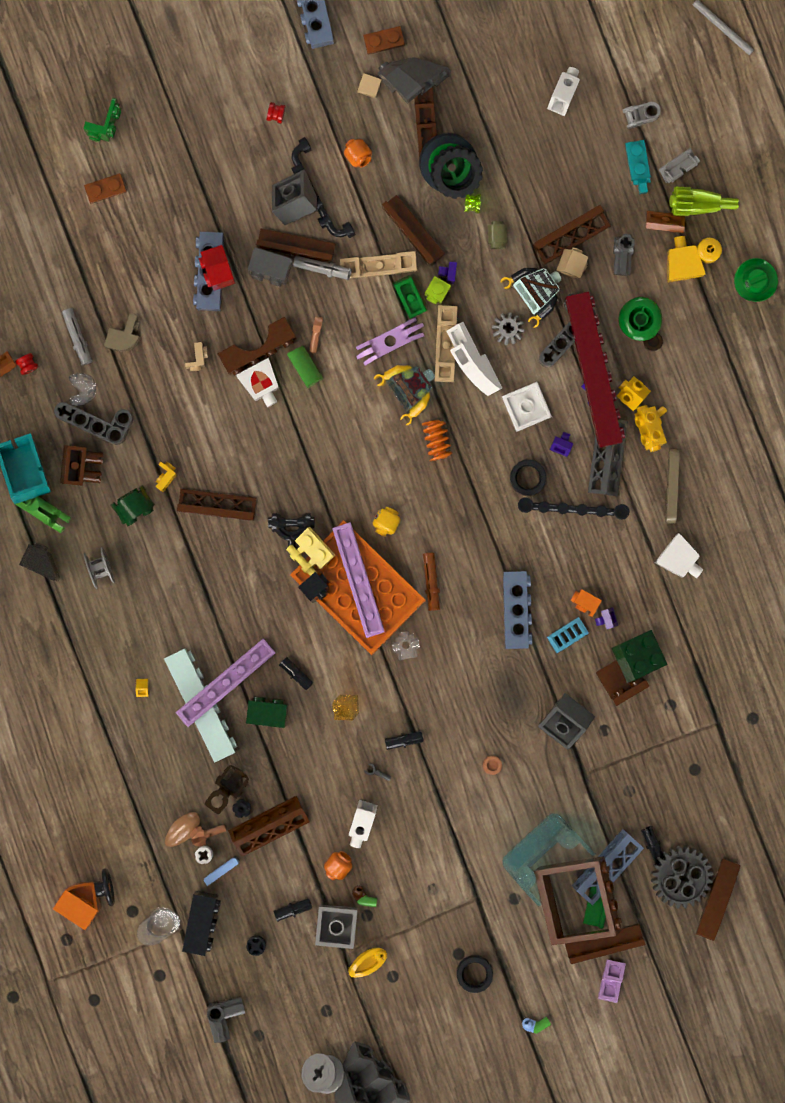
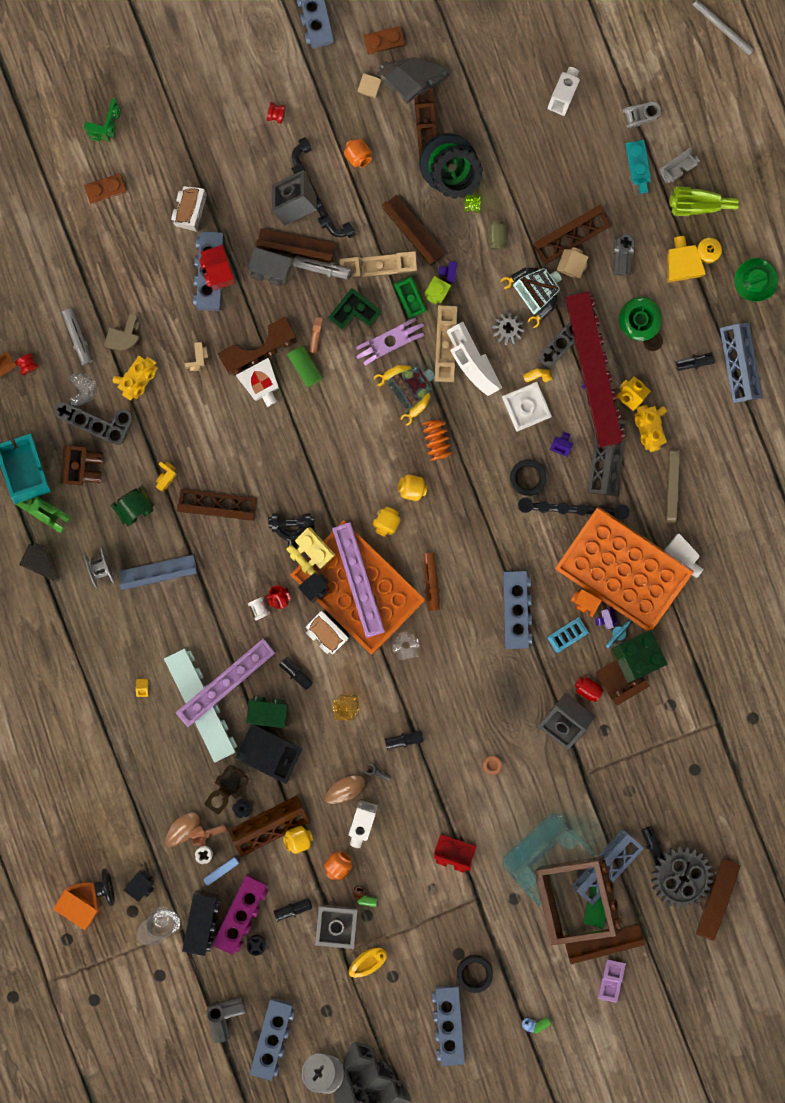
(136, 378): none -> yellow brick
(140, 885): none -> black brick
(158, 572): none -> sand blue fence
(190, 208): none -> slope
(223, 940): none -> magenta brick
(259, 608): none -> white bush
(259, 1066): none -> sand blue brick
(269, 753): none -> black slope
(278, 597): none -> red gear
(297, 839): none -> yellow head
(327, 633): none -> slope
(345, 789): none -> medium nougat arm
(354, 306): none -> dark green brick
(412, 487): none -> yellow head
(454, 853): none -> red bracket
(455, 1055): none -> sand blue brick
(536, 373): none -> yellow arm
(588, 689): none -> red brick
(618, 633): none -> medium azure piece
(624, 569): none -> orange plate
(665, 222): dark orange plate -> none
(695, 361): none -> black axle
(745, 362): none -> sand blue fence

